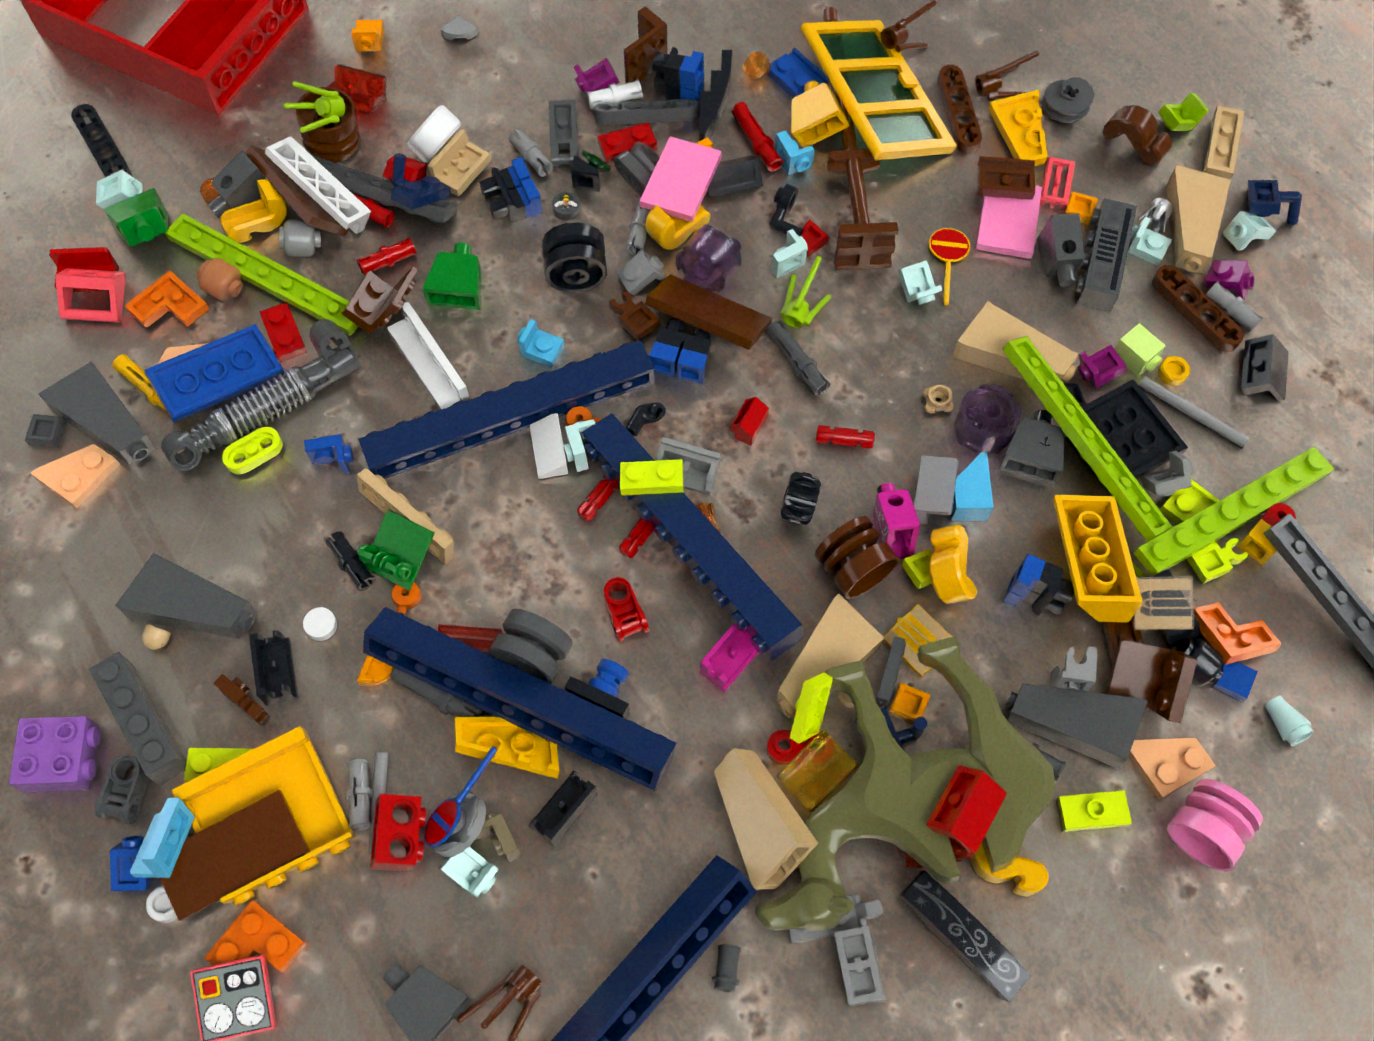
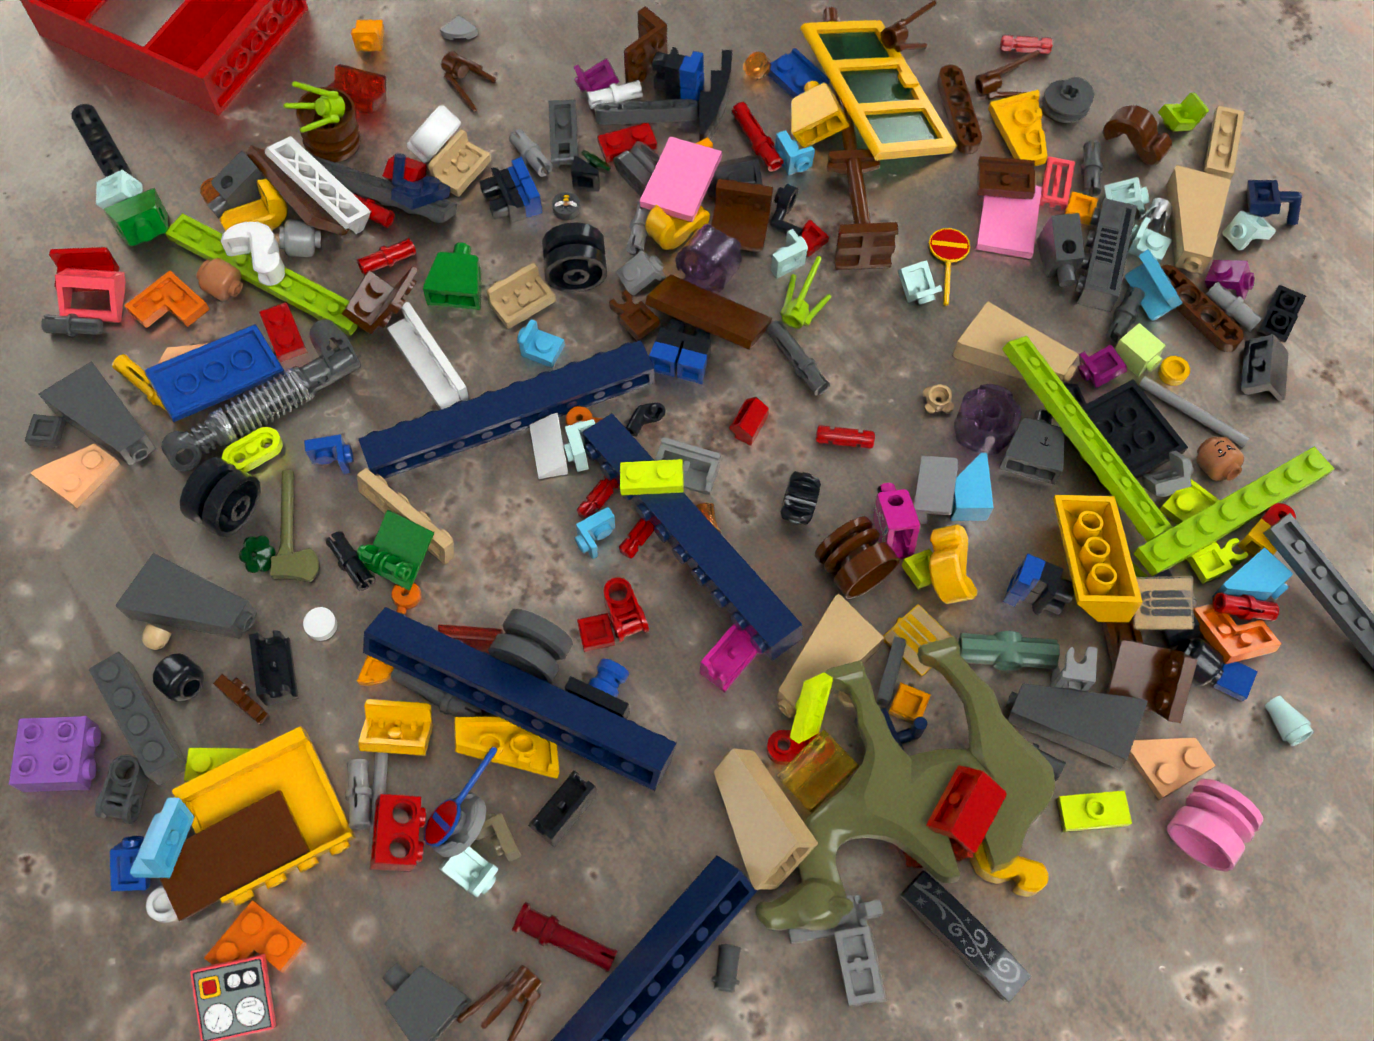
(71, 325): none -> dark grey axle
(178, 677): none -> black head
(220, 496): none -> black wheel
(257, 554): none -> dark green plant
(261, 242): none -> white animal
(289, 564): none -> olive piece
(396, 727): none -> yellow bracket
(458, 67): none -> reddish brown plant
(519, 296): none -> tan bracket
(549, 930): none -> dark red pin
(594, 527): none -> medium azure bracket
(596, 632): none -> red tile
(743, 212): none -> reddish brown bracket
(1009, 650): none -> sand green piece
(1026, 44): none -> axle
(1092, 168): none -> dark grey pin
(1125, 314): none -> dark grey pin
(1129, 192): none -> light aqua bracket
(1158, 290): none -> medium azure panel
(1220, 458): none -> nougat head
(1238, 606): none -> red pin
(1259, 577): none -> medium azure slope
(1281, 313): none -> black slope

